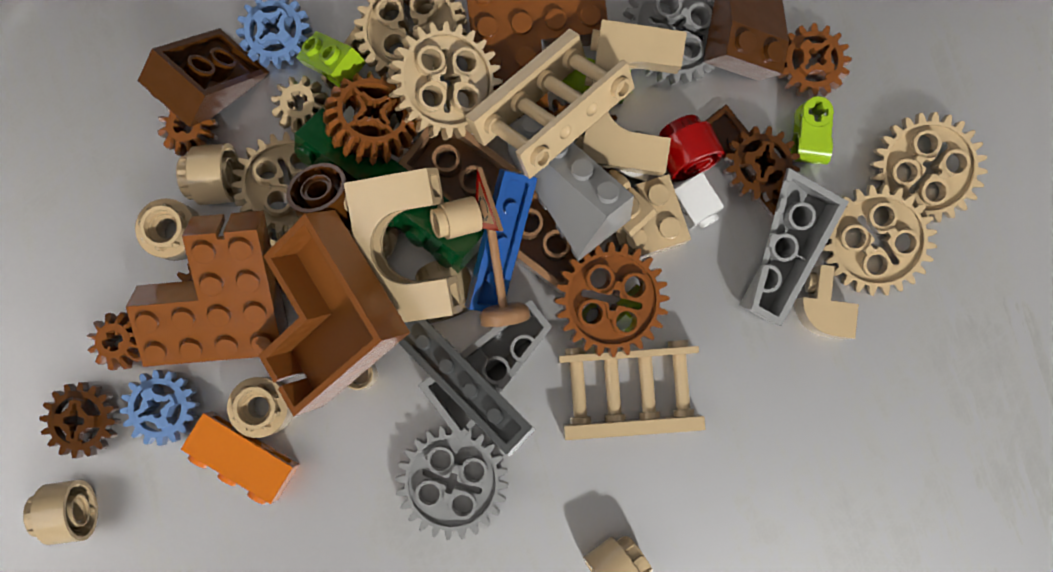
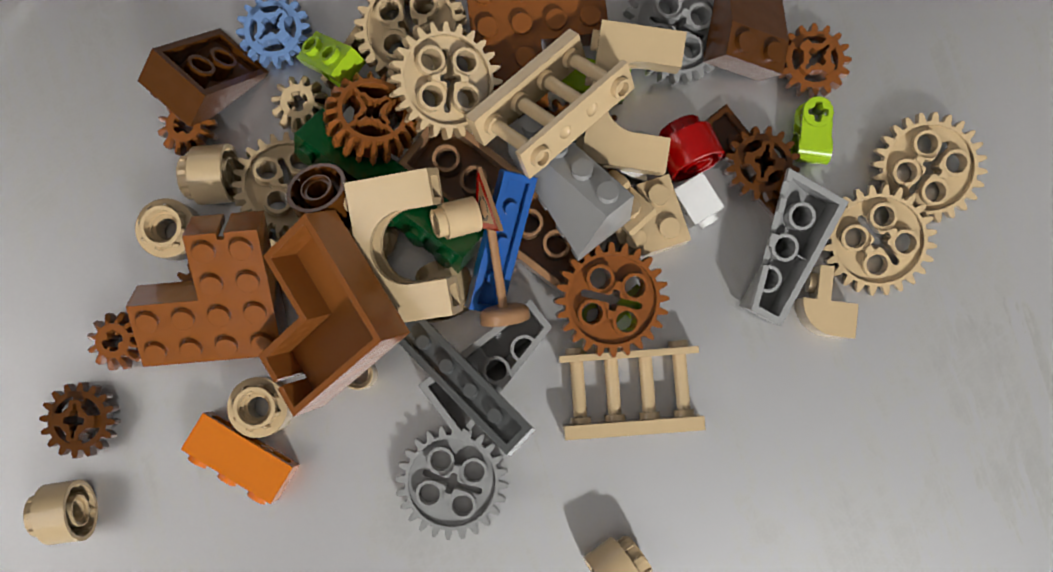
(152, 396): medium blue gear -> none

